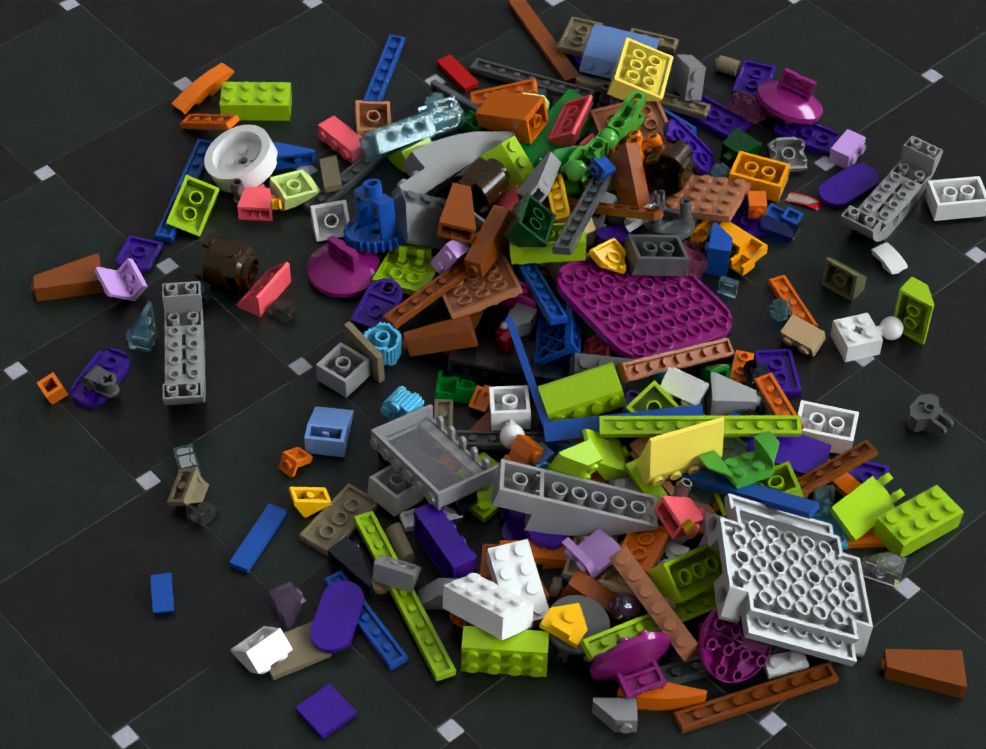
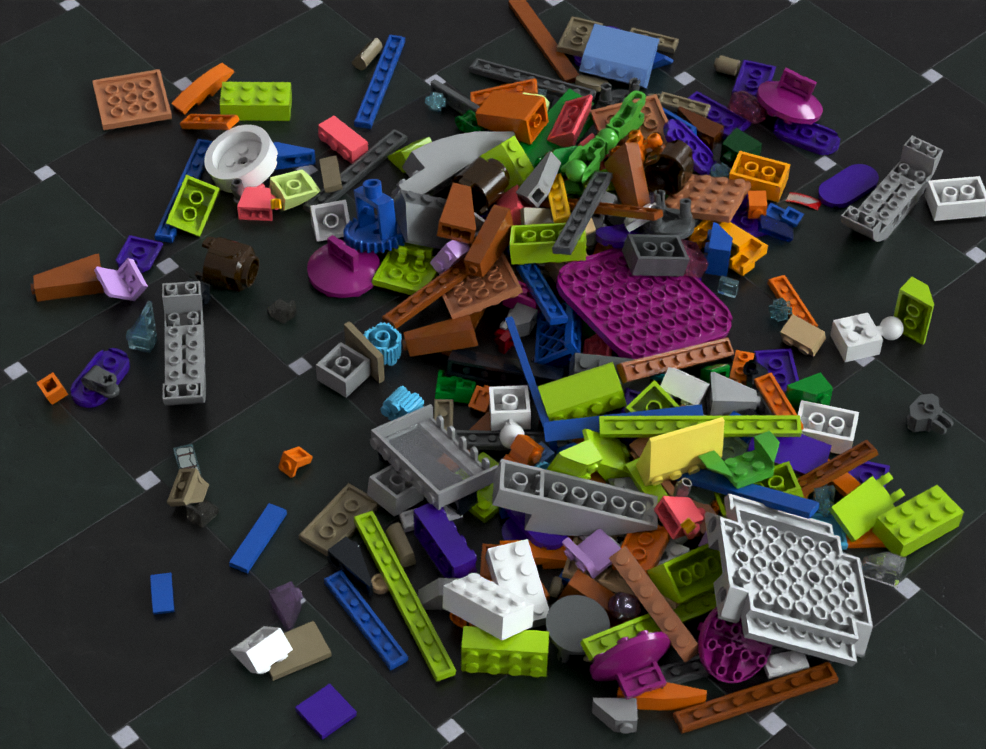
(131, 99): none -> nougat plate
(266, 290): coral slope -> none
(309, 499): yellow slope -> none
(328, 431): medium blue slope -> none
(337, 617): dark purple tile -> none
(367, 54): none -> dark tan brick
(371, 115): nougat slope -> none
(377, 303): dark purple tile -> none
(395, 573): light grey slope -> none
(432, 122): clear light blue brick -> none
(457, 73): red tile -> none
(529, 223): dark green slope -> none
(565, 623): yellow plate -> none
(601, 168): blue bracket -> none
(609, 256): yellow plate -> none
(640, 70): light yellow slope -> none
(688, 77): light grey brick -> none
(707, 130): none -> reddish brown slope
(789, 151): light grey slope -> none
(810, 389): none -> green slope
(842, 279): olive slope -> none
(847, 149): lavender brick -> none
(890, 258): white slope -> none
(926, 669): dark orange slope -> none

